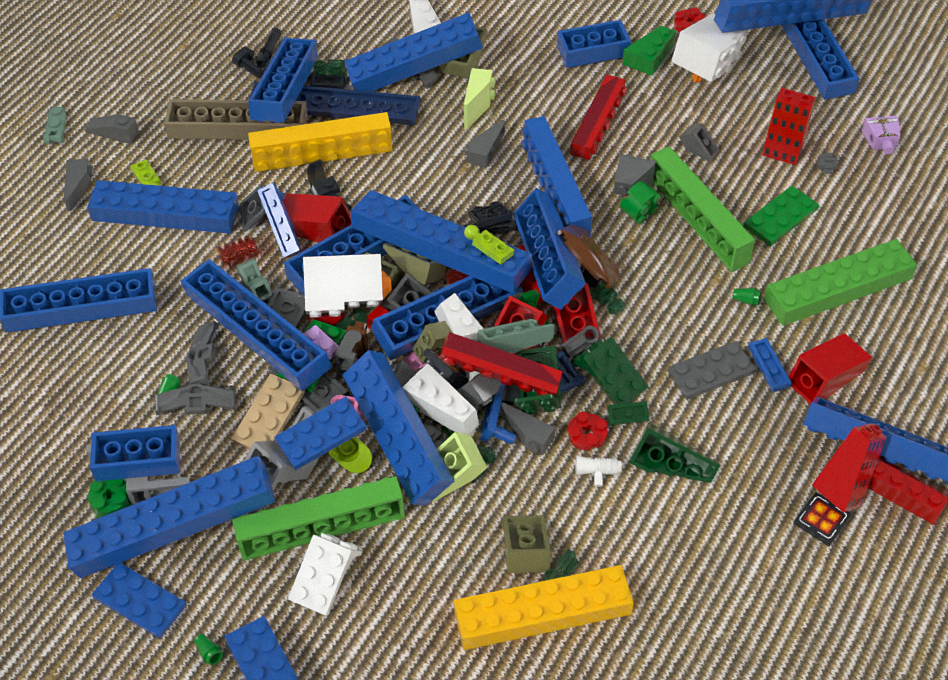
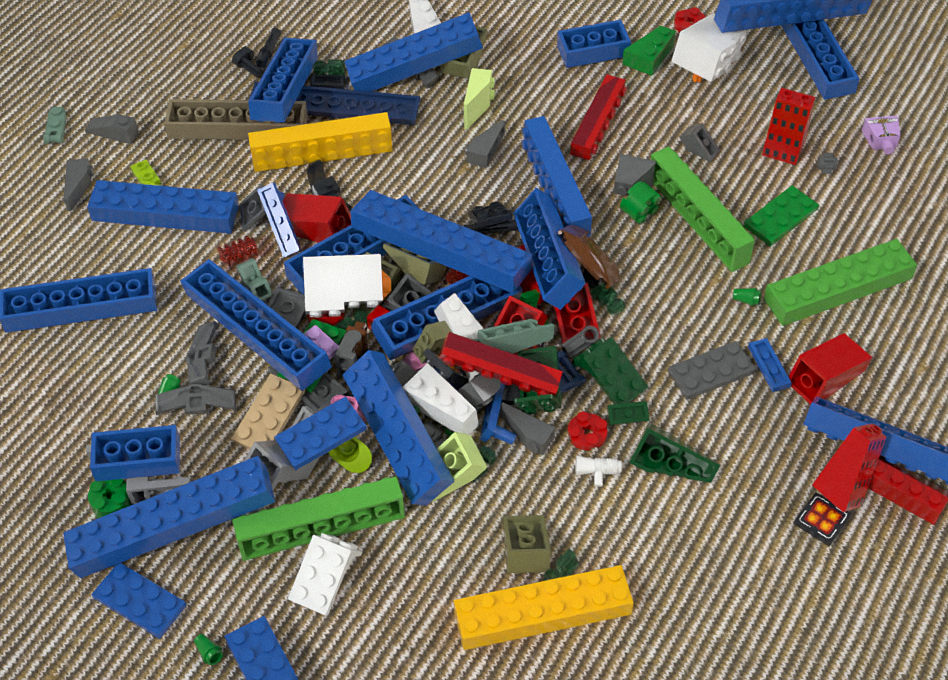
(489, 244): lime plate -> none

